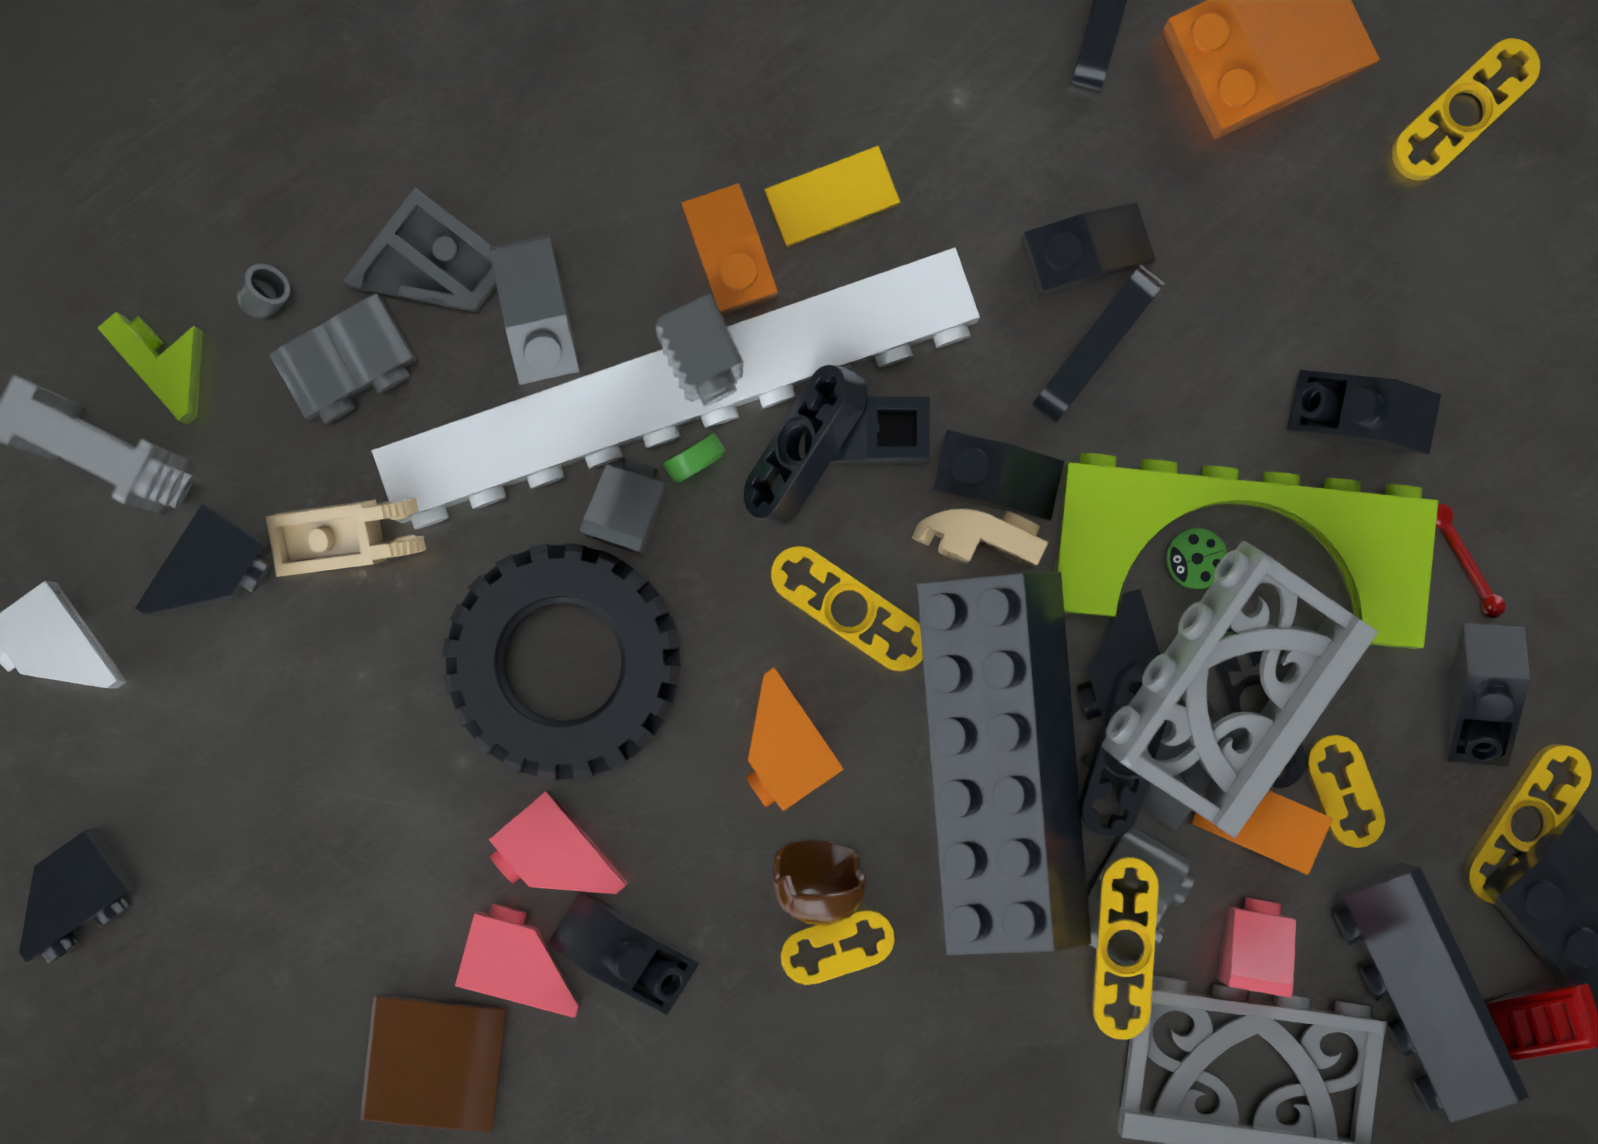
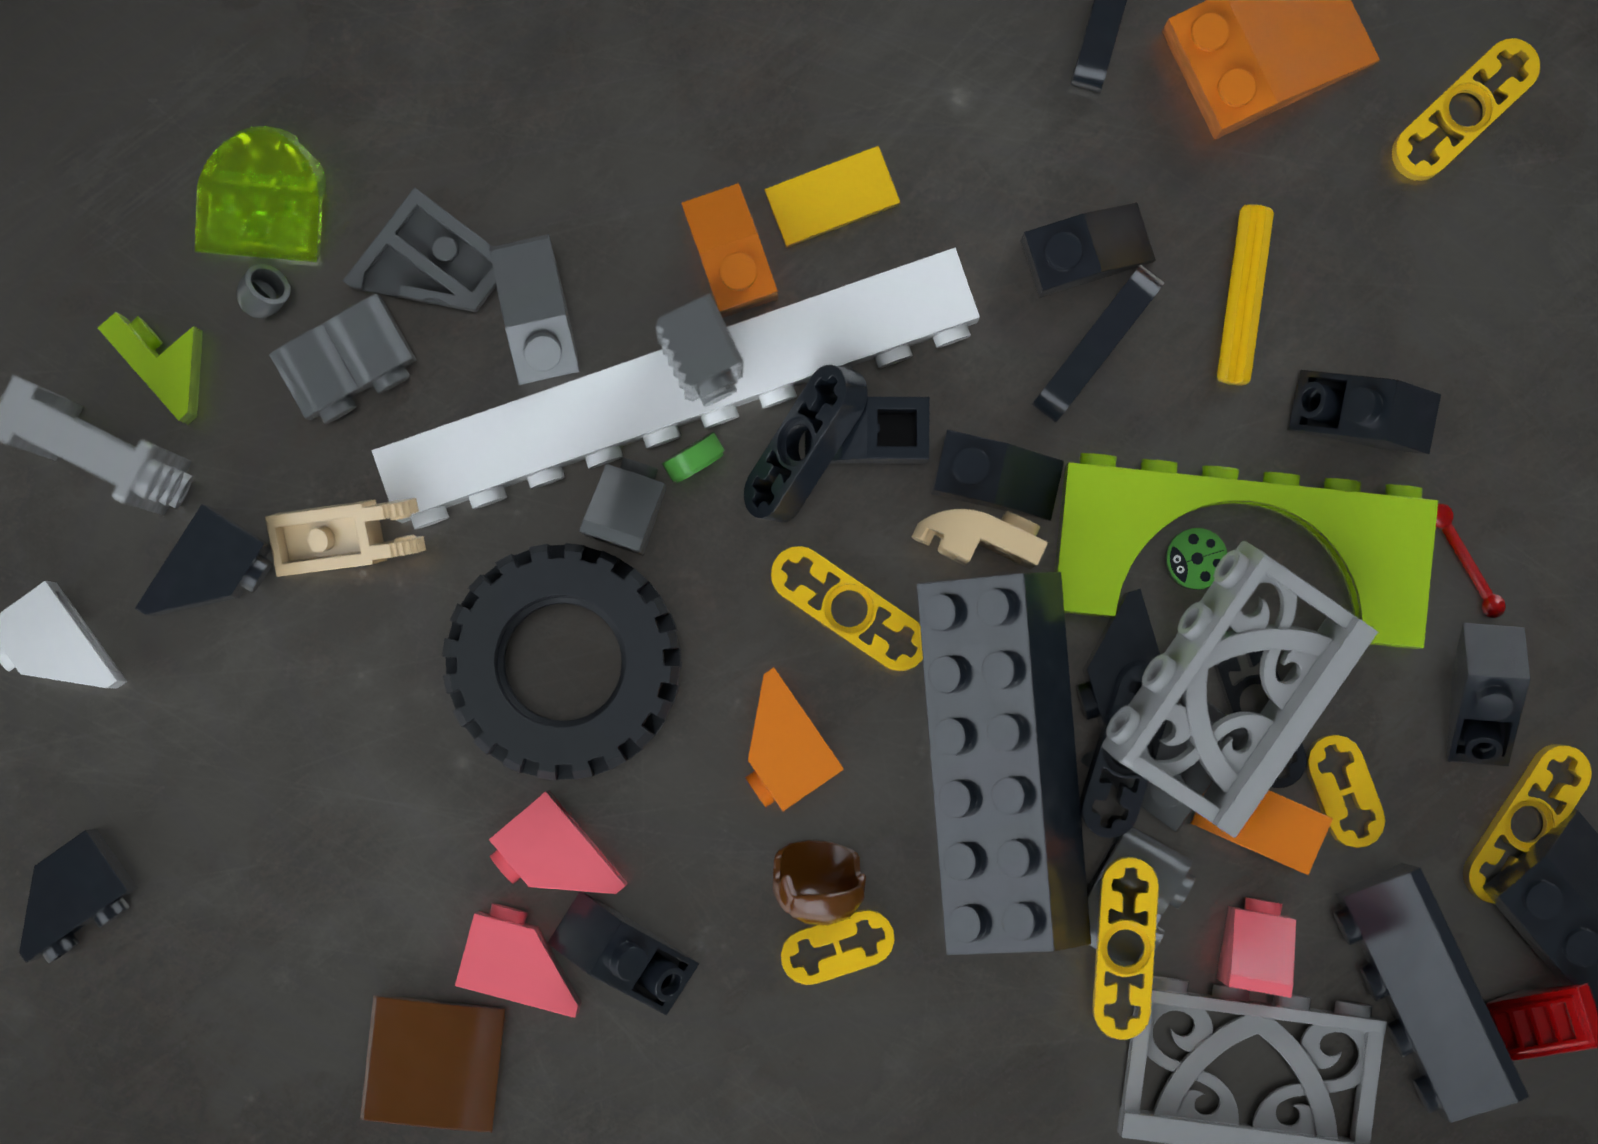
(260, 198): none -> clear neon green slope
(1245, 294): none -> yellow axle

